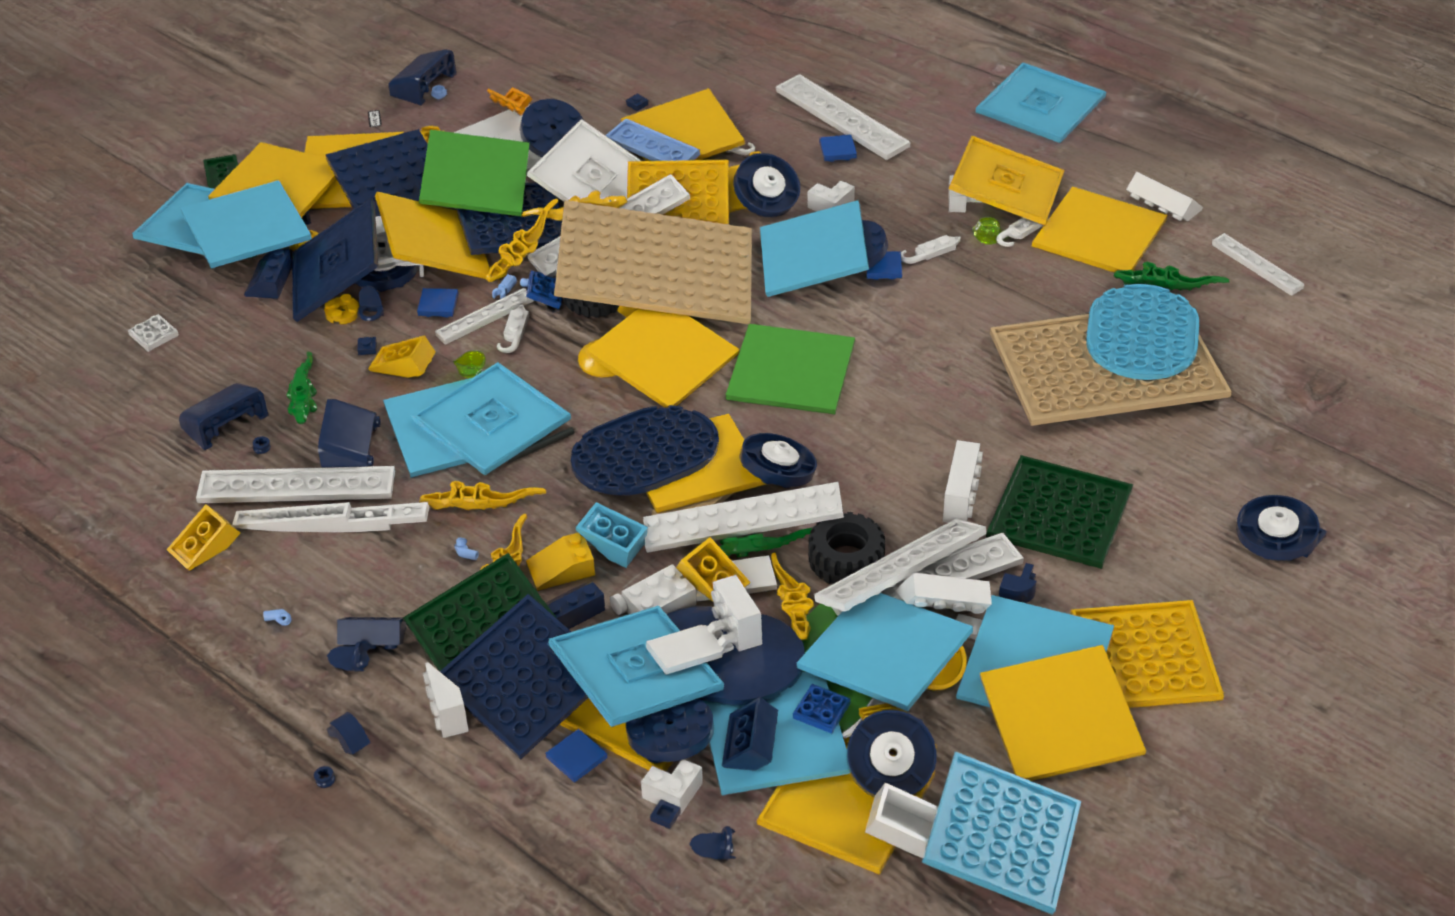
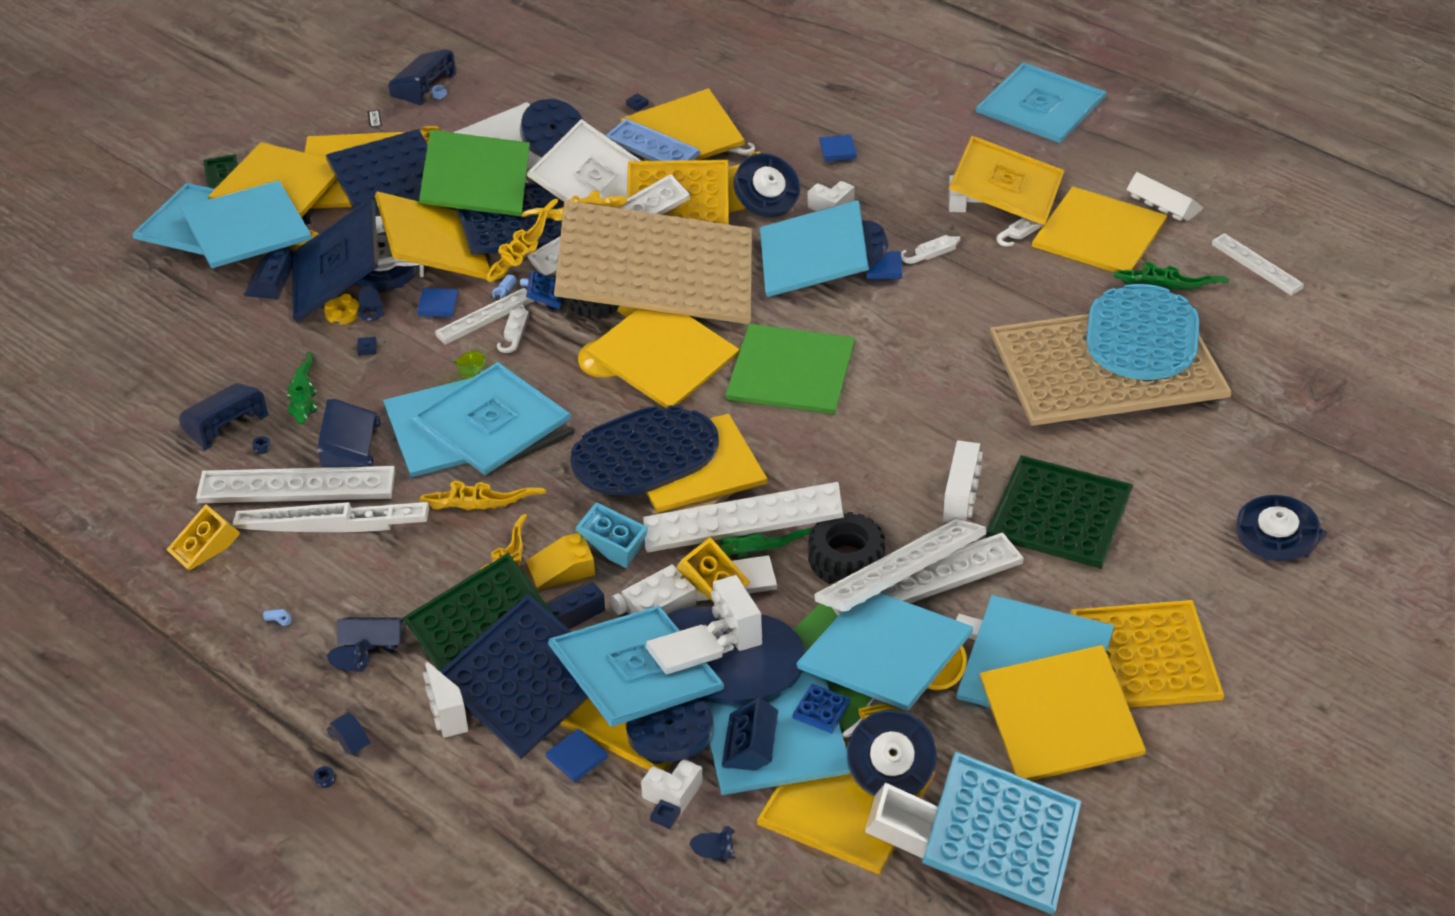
(153, 332): white tile -> none
(404, 358): yellow slope -> none
(463, 551): light blue arm -> none
(513, 100): light orange bracket -> none
(778, 460): dark blue piece -> none
(794, 599): yellow animal -> none
(843, 117): white plate -> none
(946, 592): white slope -> none
(987, 230): clear neon green helmet -> none
(1019, 588): dark blue brick -> none

